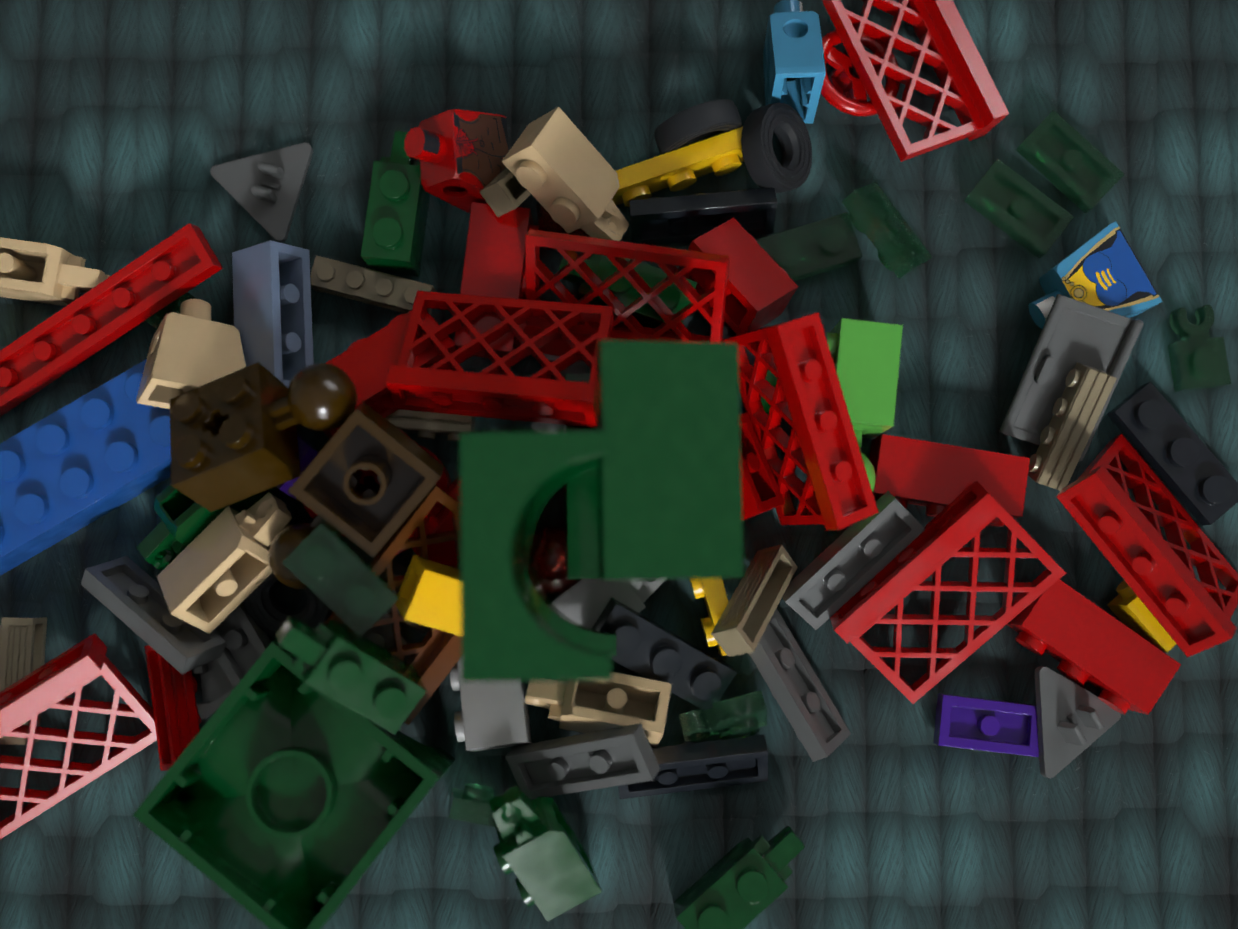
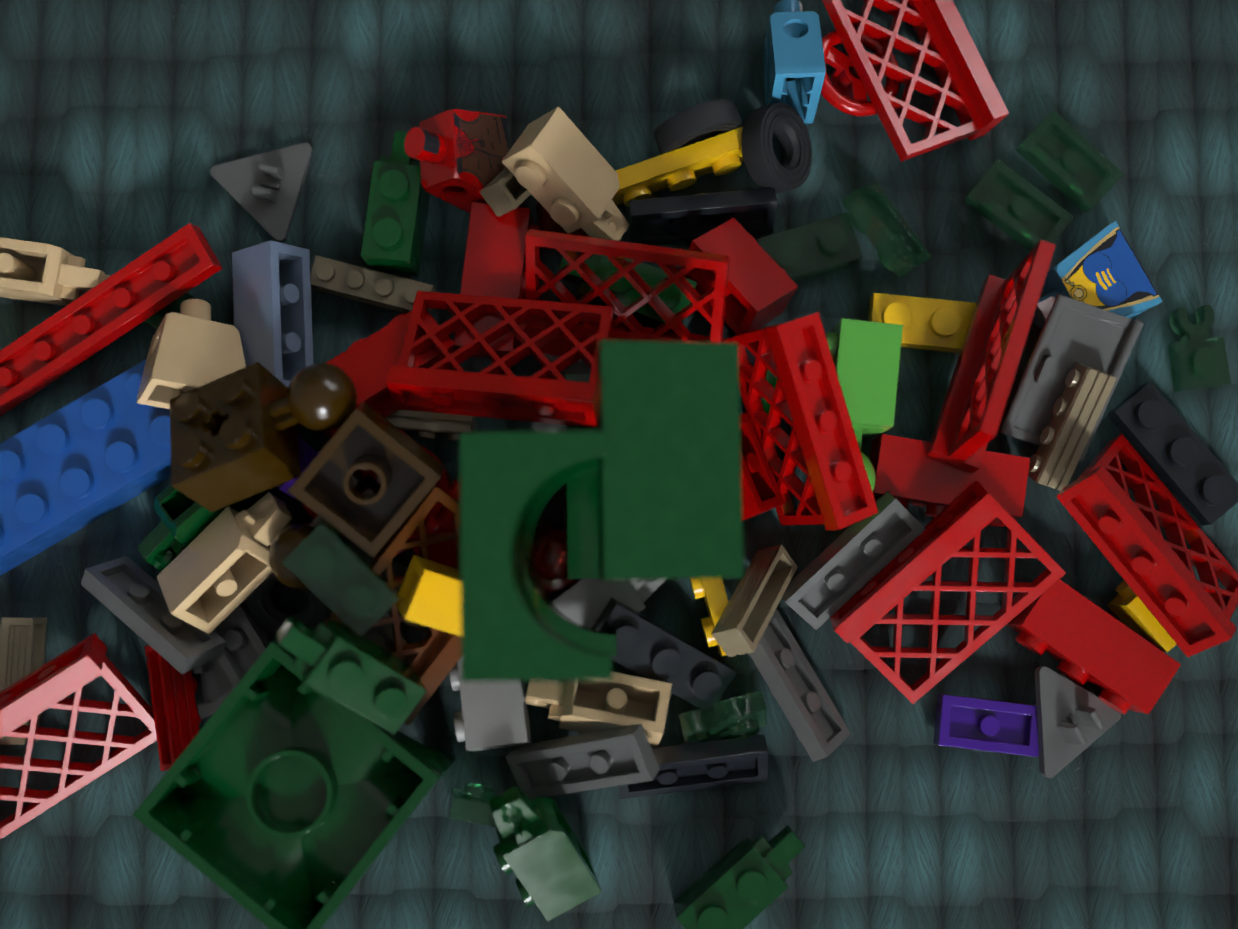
(925, 321): none -> yellow plate
(989, 362): none -> red fence

